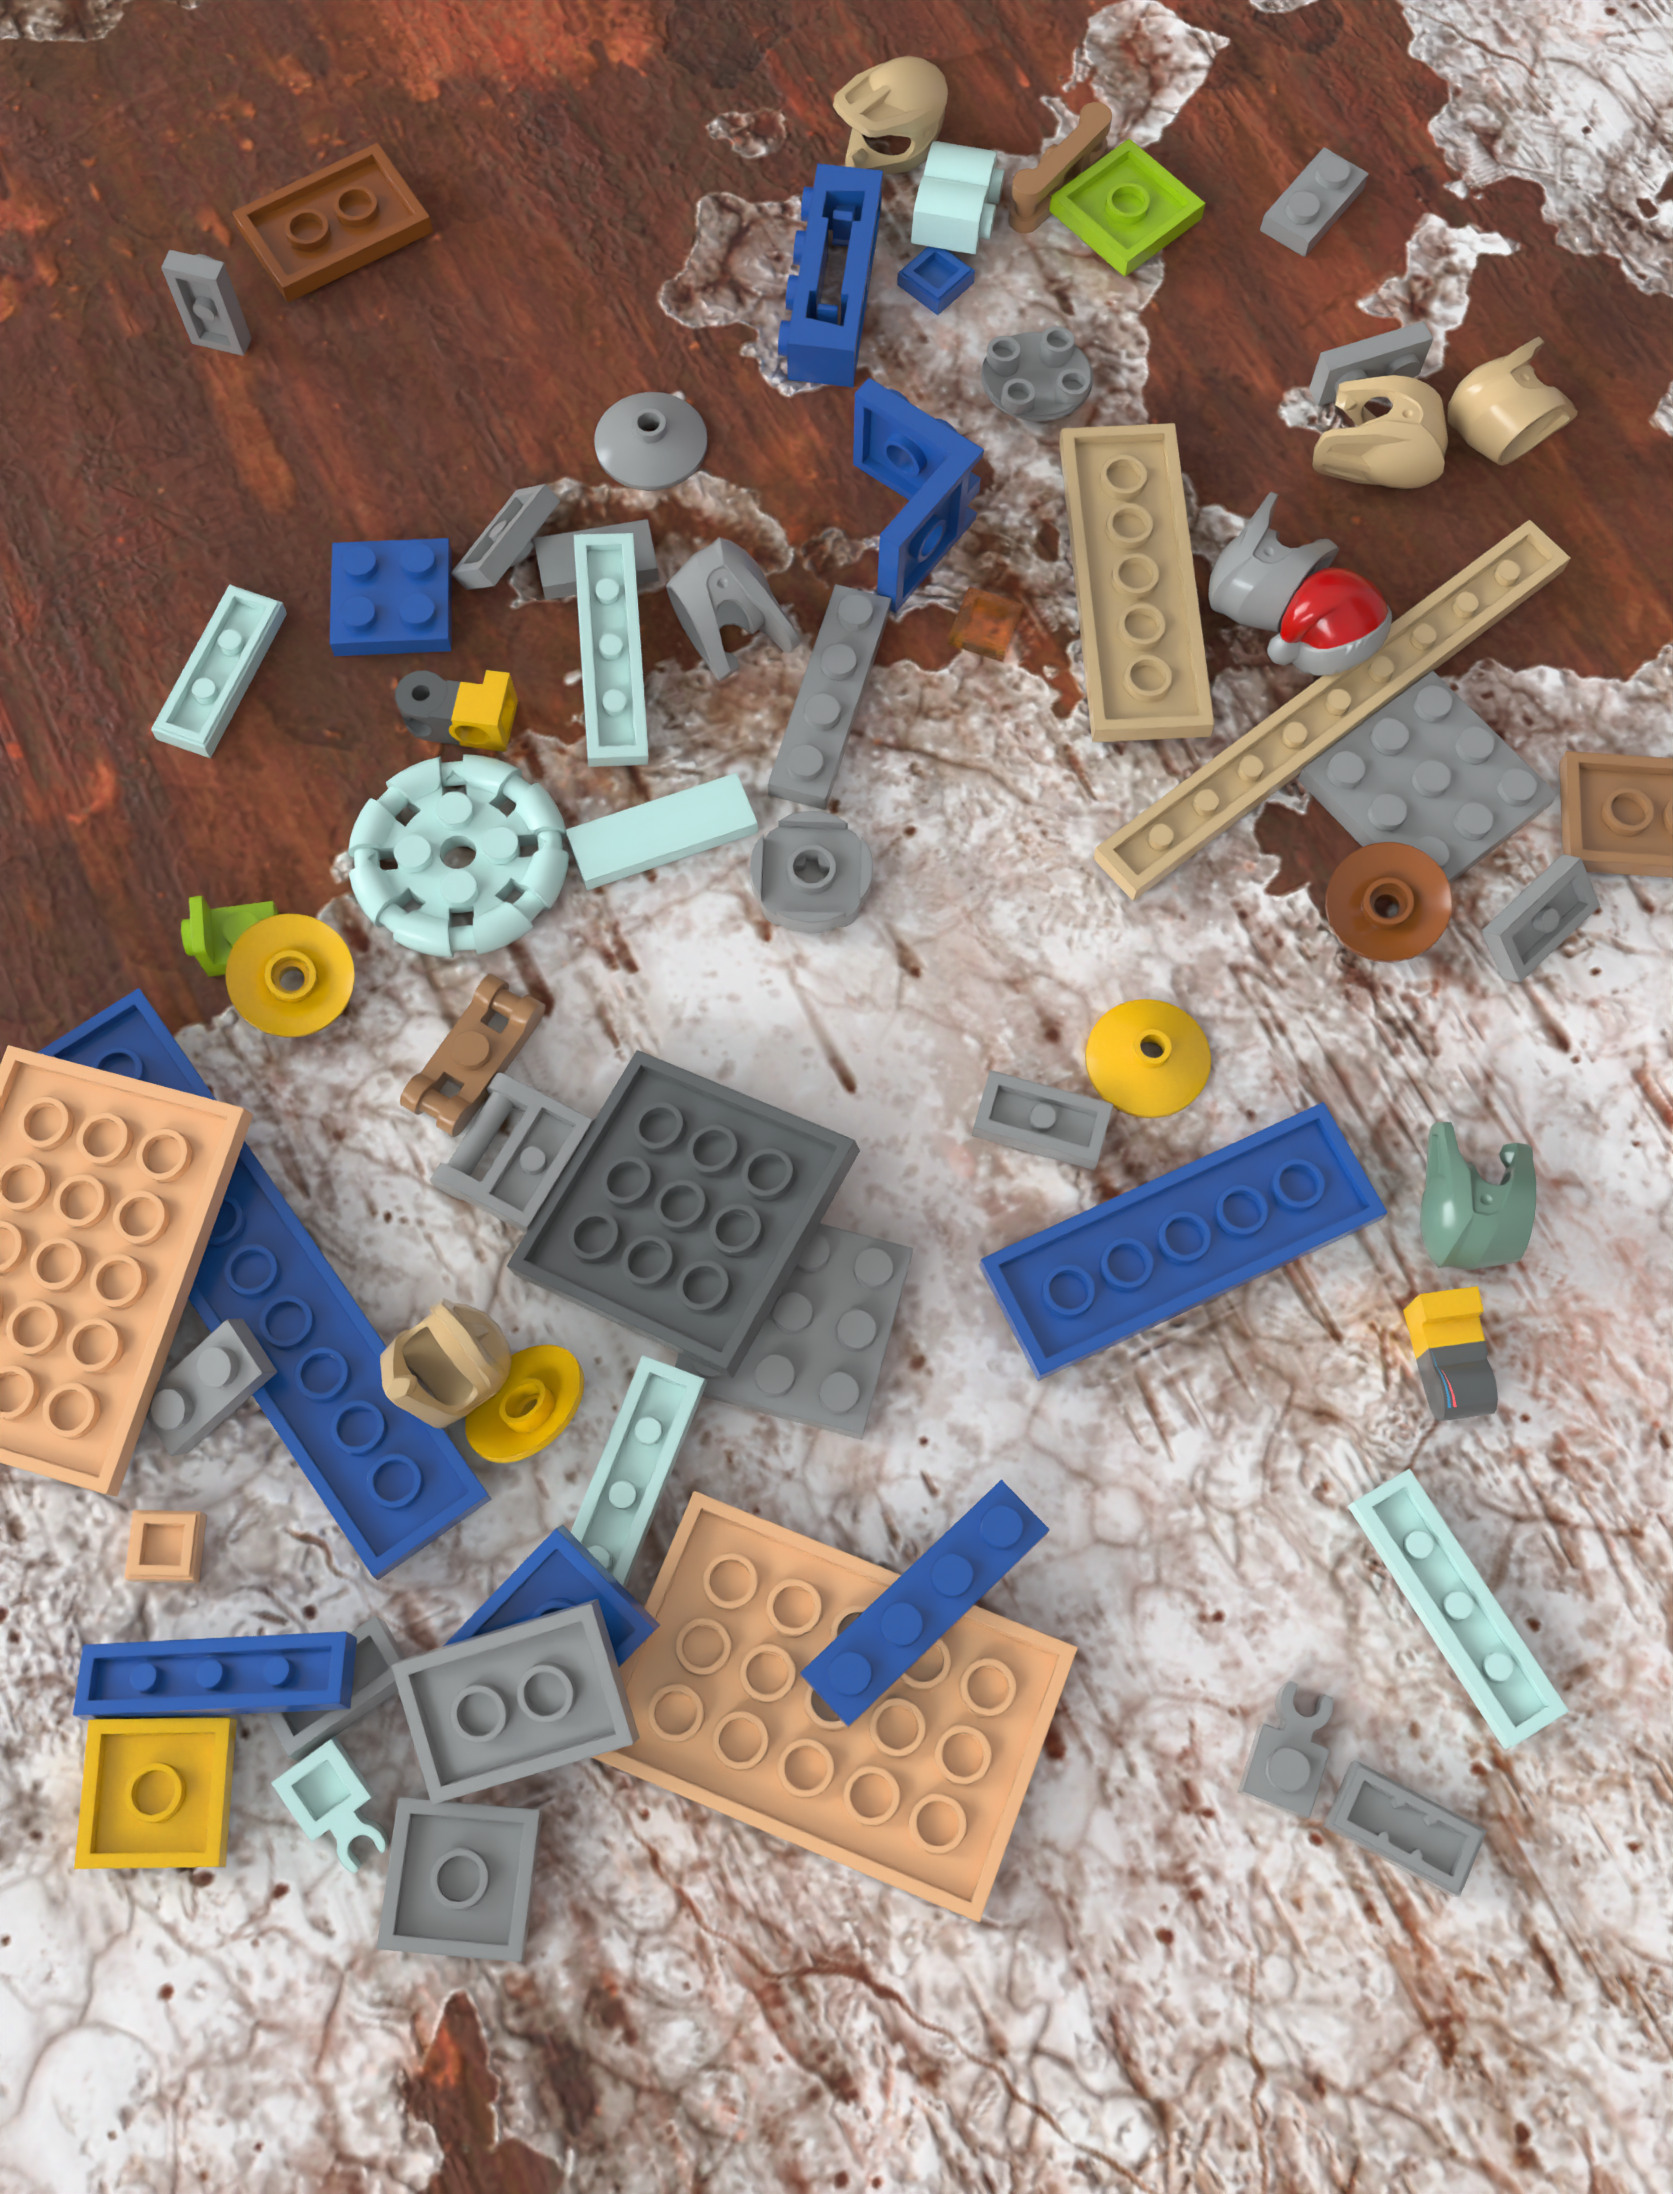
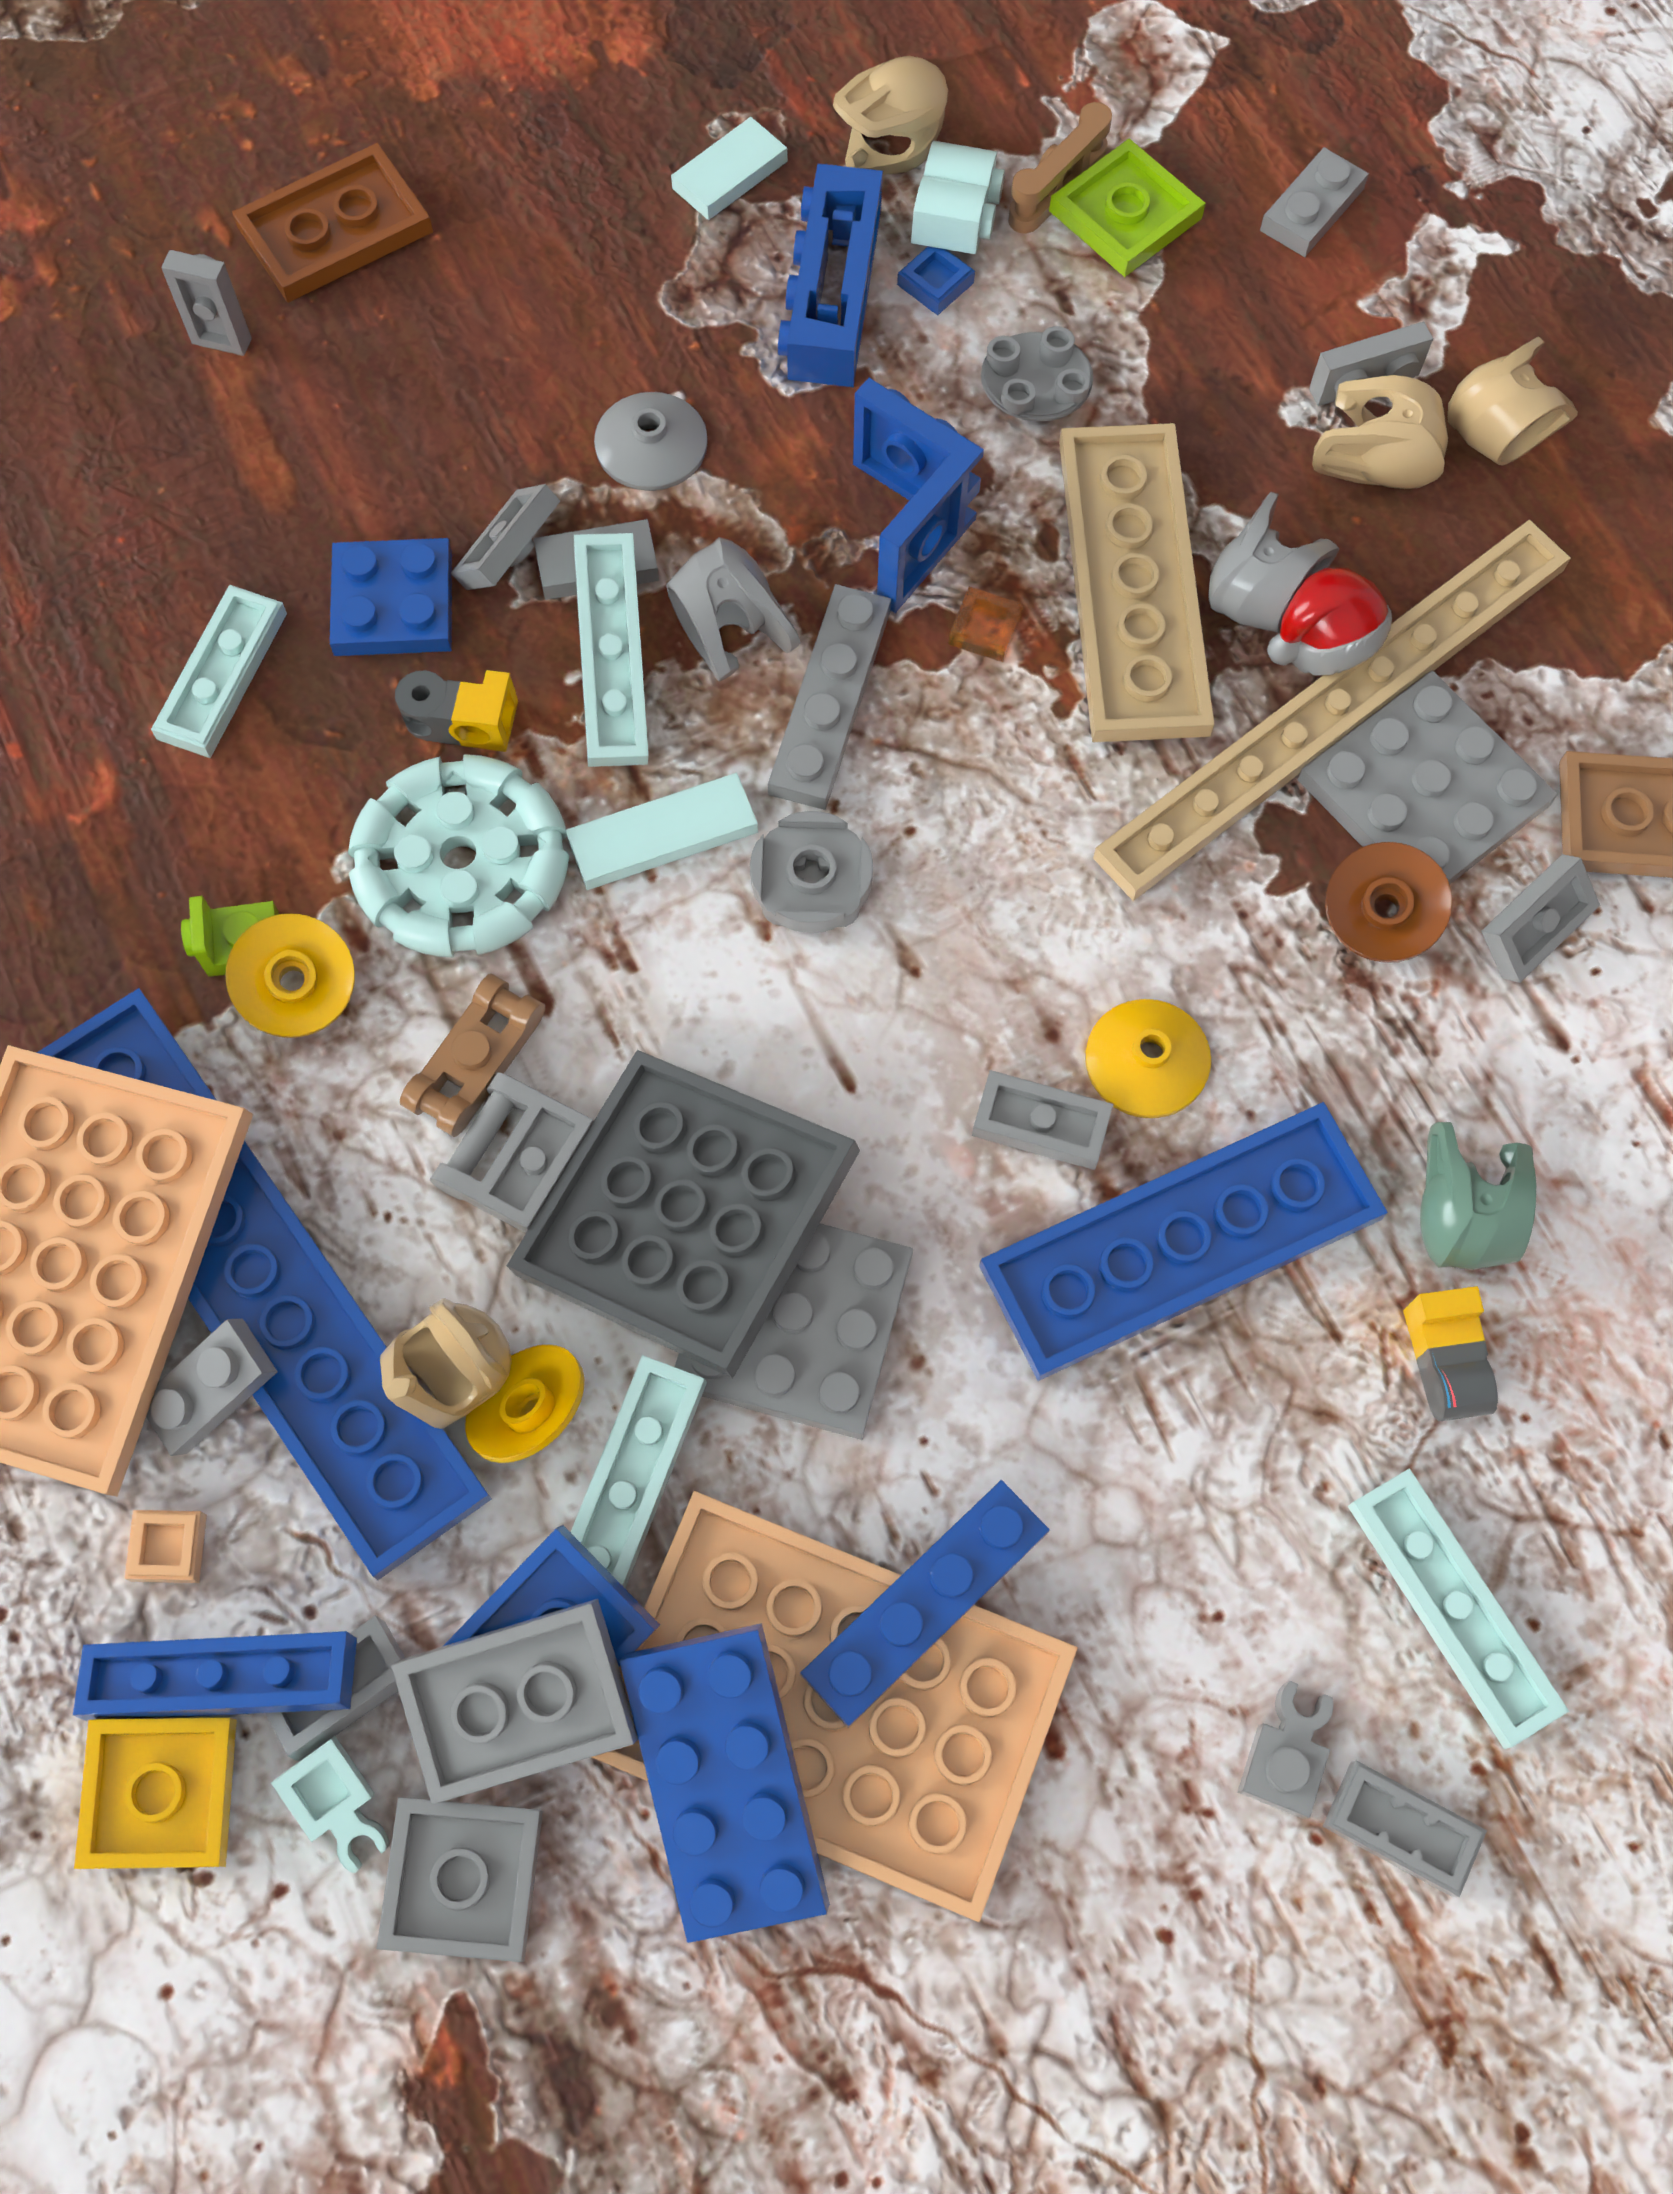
(724, 1783): none -> blue plate
(729, 168): none -> light aqua tile

